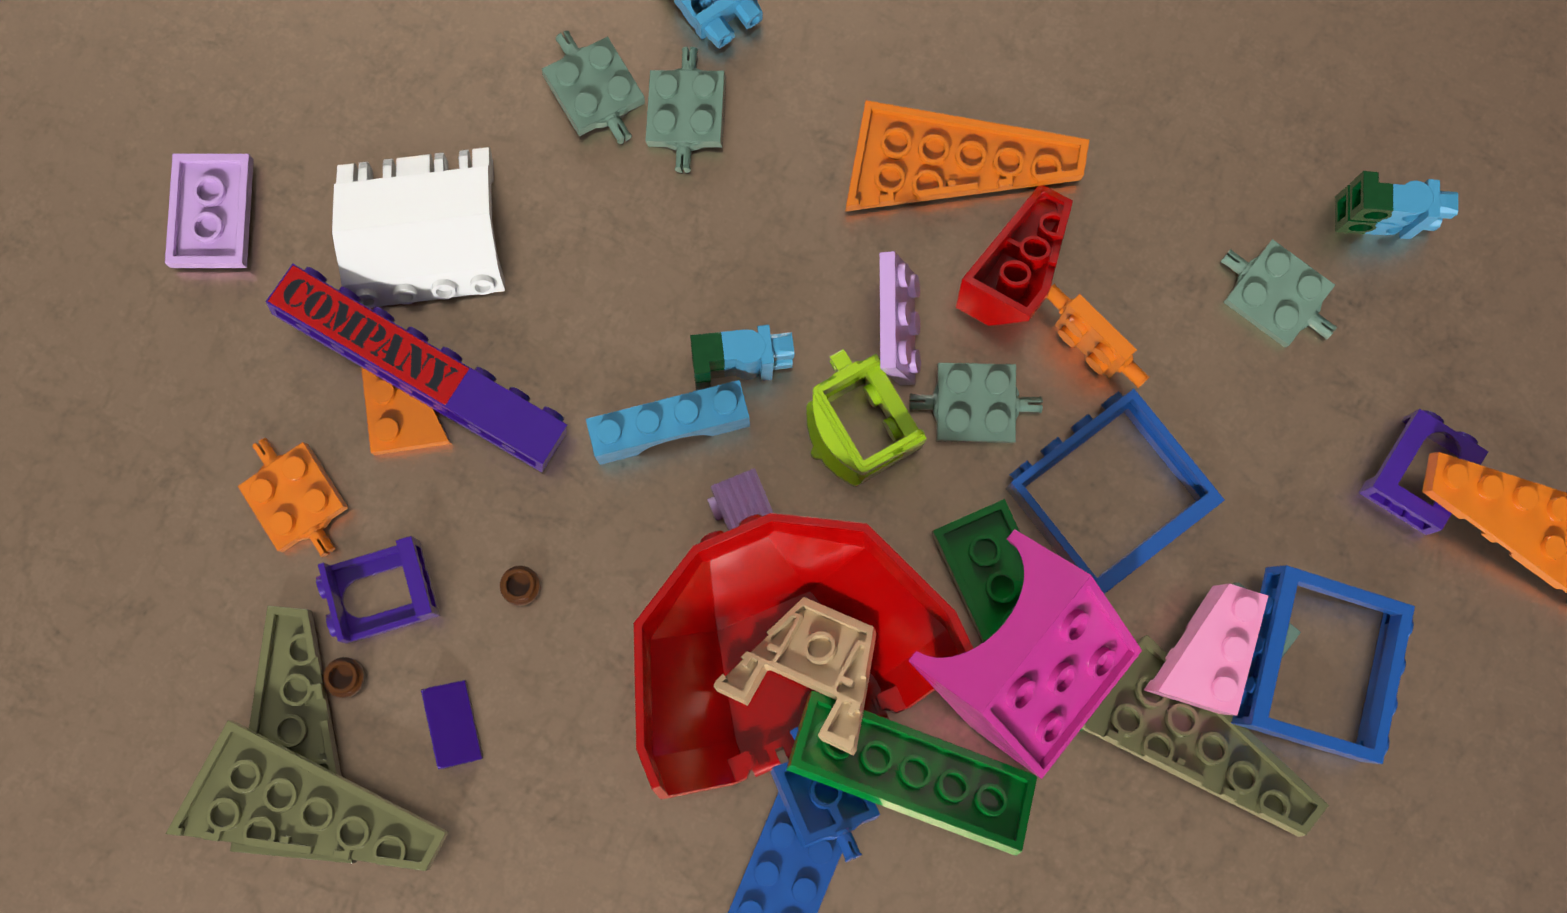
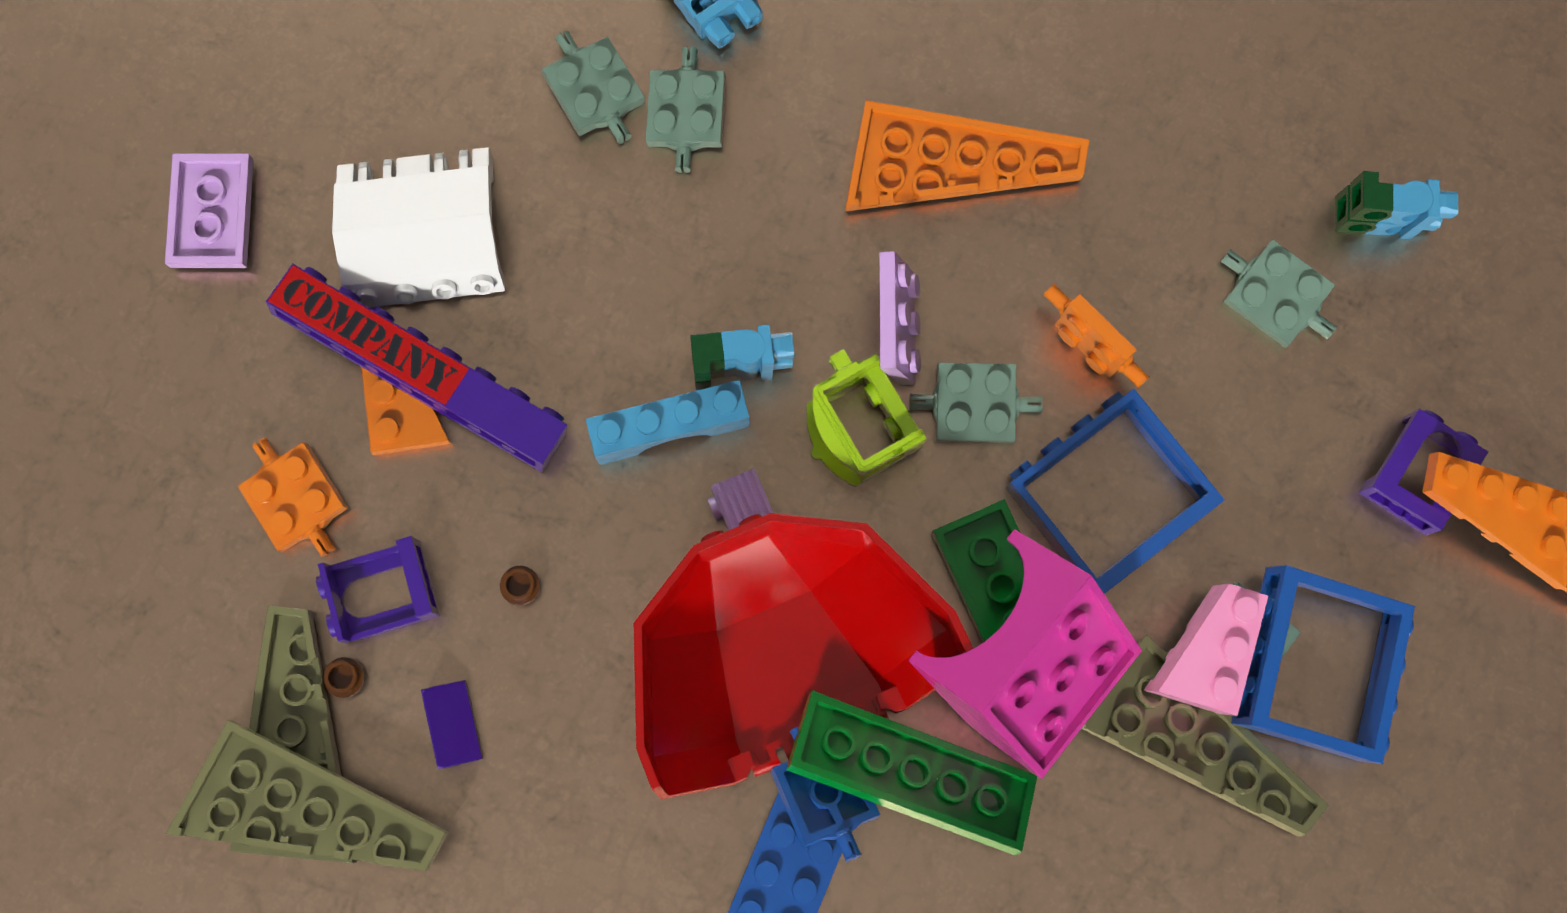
(820, 652): tan wing -> none
(1019, 264): red wedge -> none

